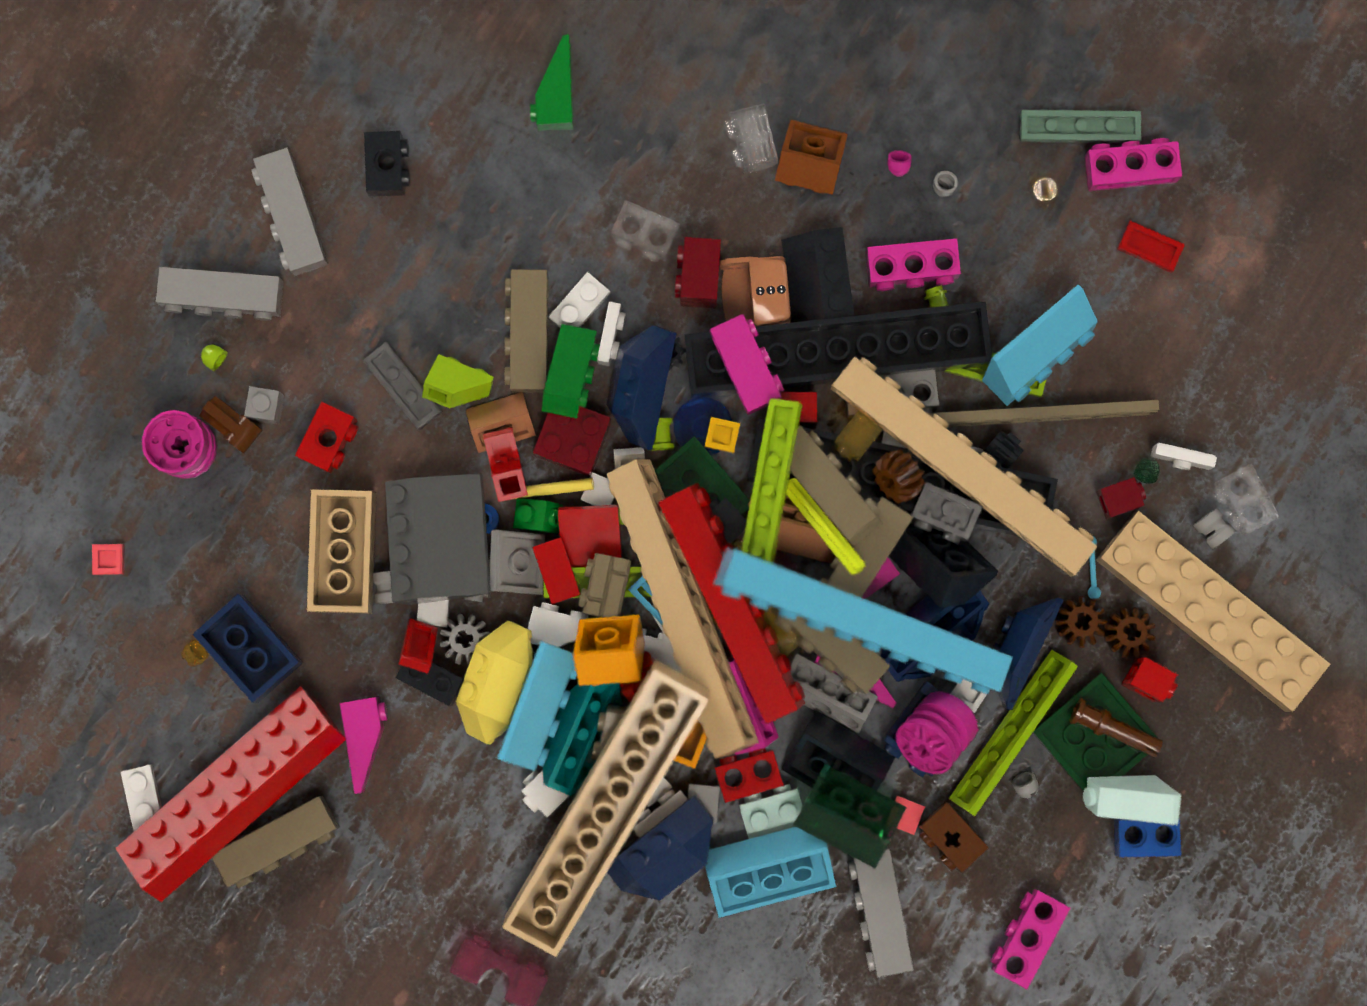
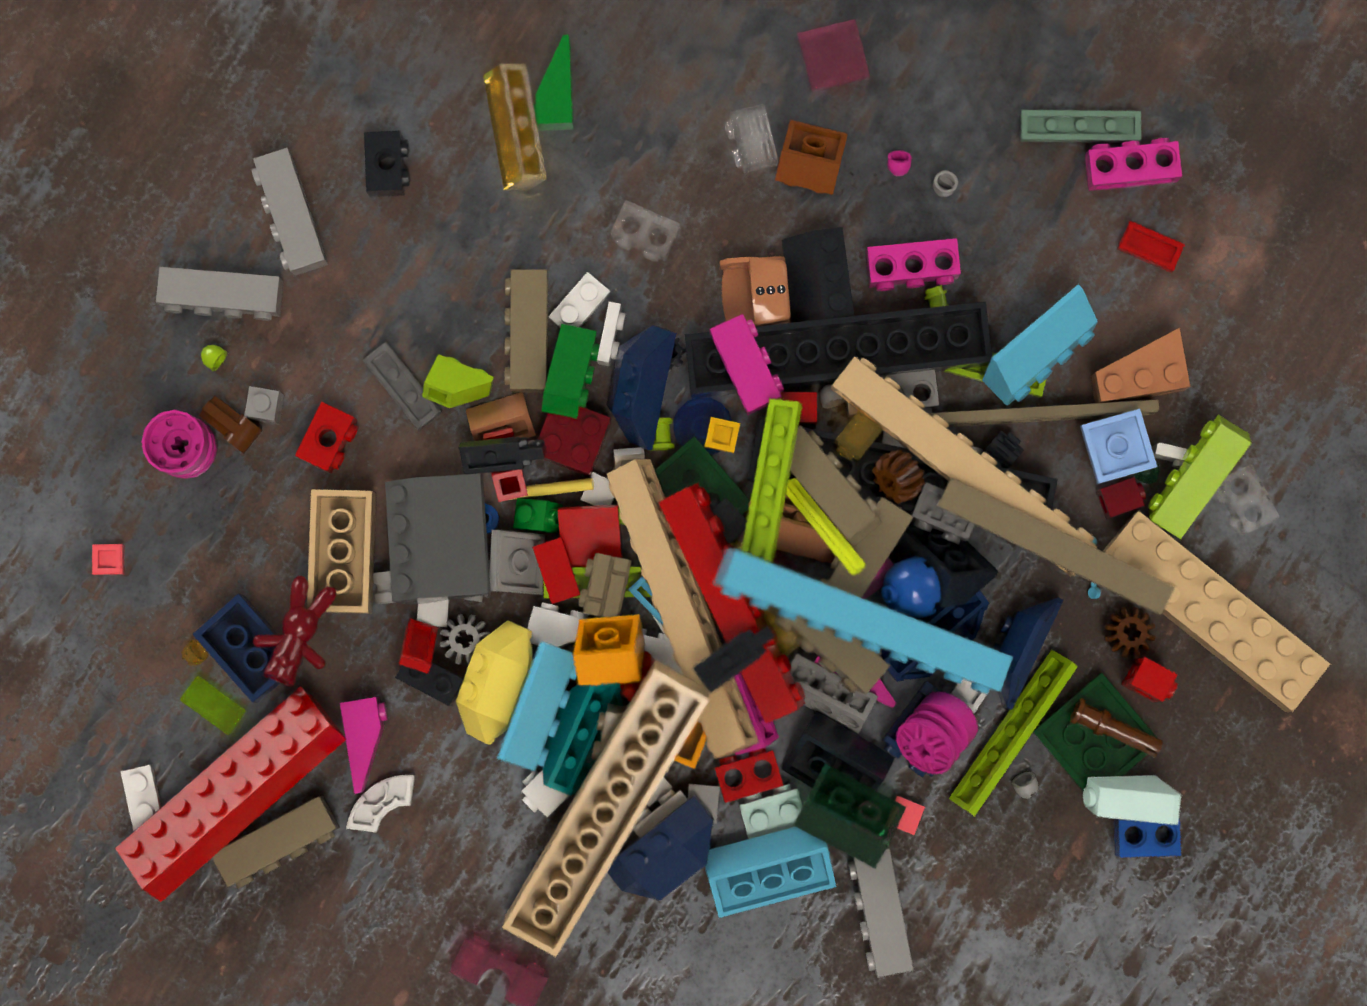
(213, 705): none -> clear neon green tile
(298, 628): none -> dark red animal
(380, 800): none -> white tile
(500, 454): none -> black hinge
(514, 126): none -> clear yellow brick
(700, 272): dark red brick -> none
(732, 658): none -> black hinge
(829, 398): none -> light grey hinge
(833, 55): none -> clear pink tile
(911, 588): none -> blue cylinder
(969, 844): reddish brown brick -> none
(1033, 954): dark pink brick -> none
(1051, 188): clear yellow hinge -> none
(1055, 546): none -> dark tan tile
(1091, 625): reddish brown gear -> none
(1118, 446): none -> light blue tile
(1145, 373): none -> nougat wedge
(1199, 476): none -> lime brick
(1214, 528): light grey wheel -> none

